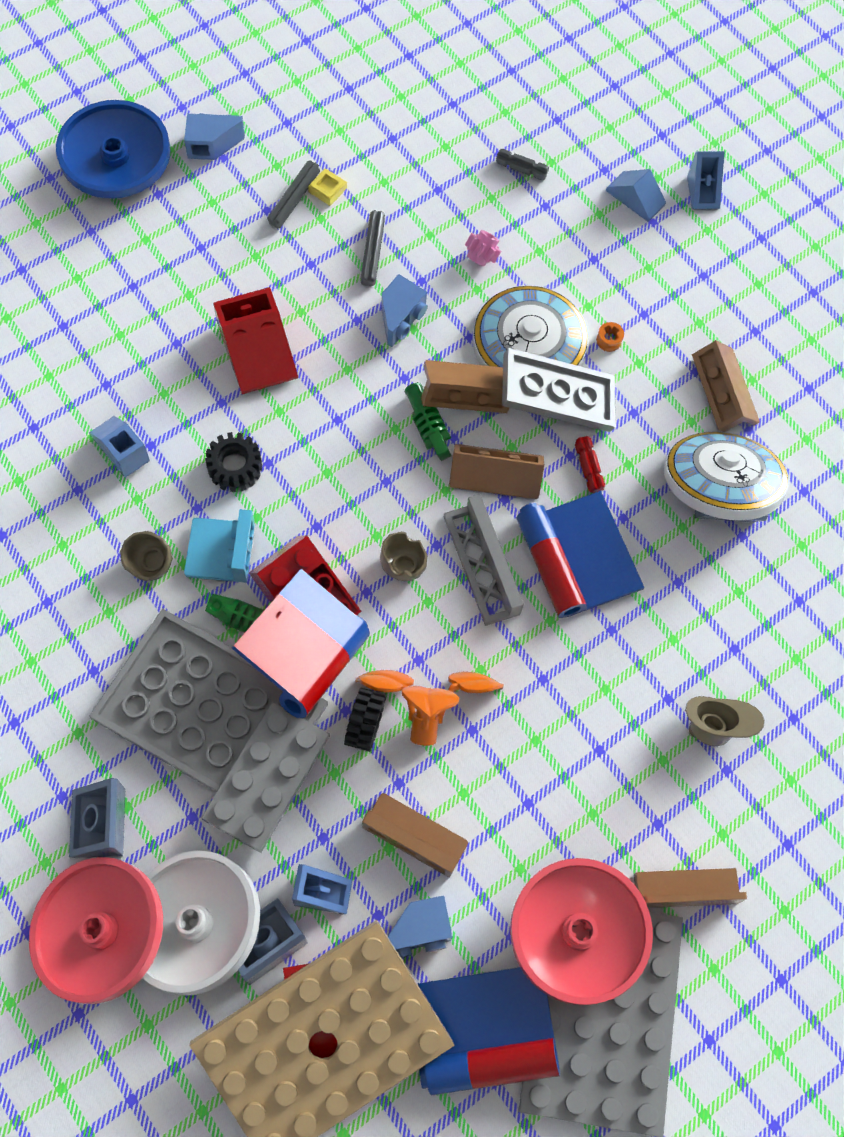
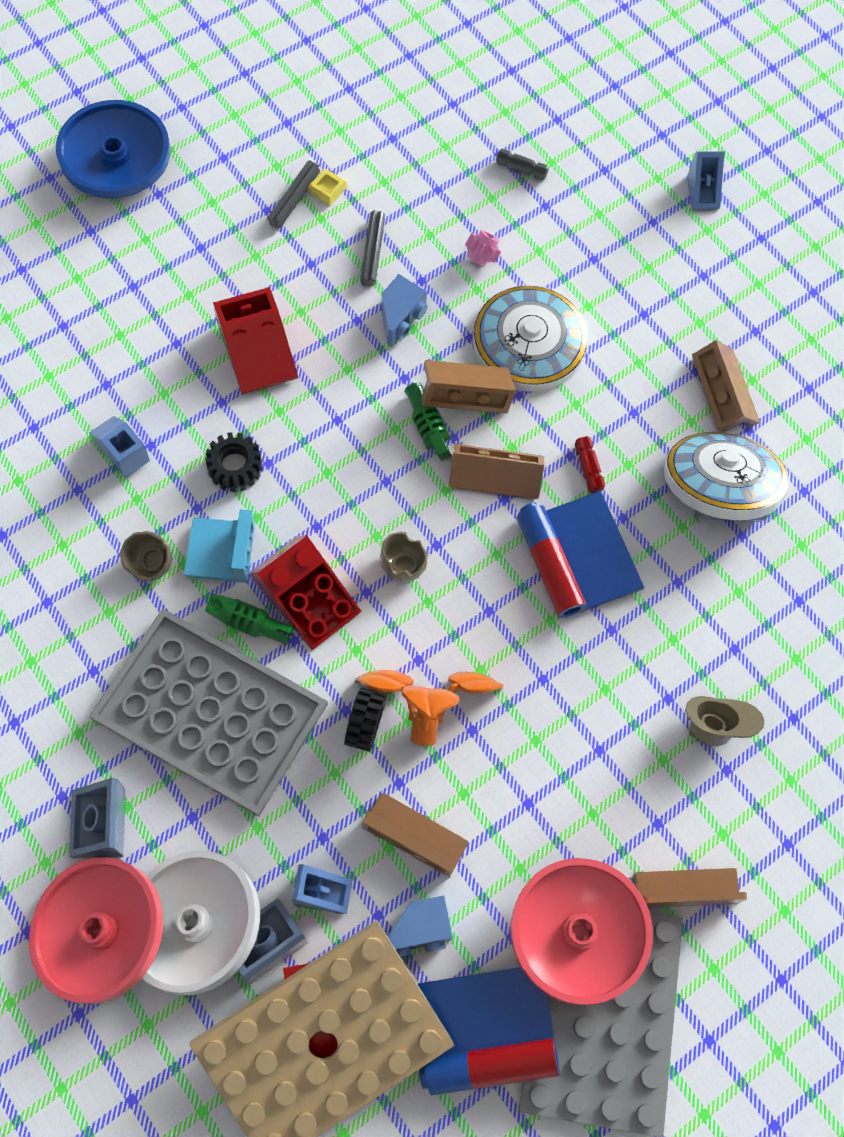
(212, 135): medium blue slope -> none
(265, 777): light grey plate -> none
(302, 642): door -> none
(494, 557): light grey fence -> none
(558, 390): plate -> none
(610, 328): orange bush -> none
(638, 192): medium blue slope -> none

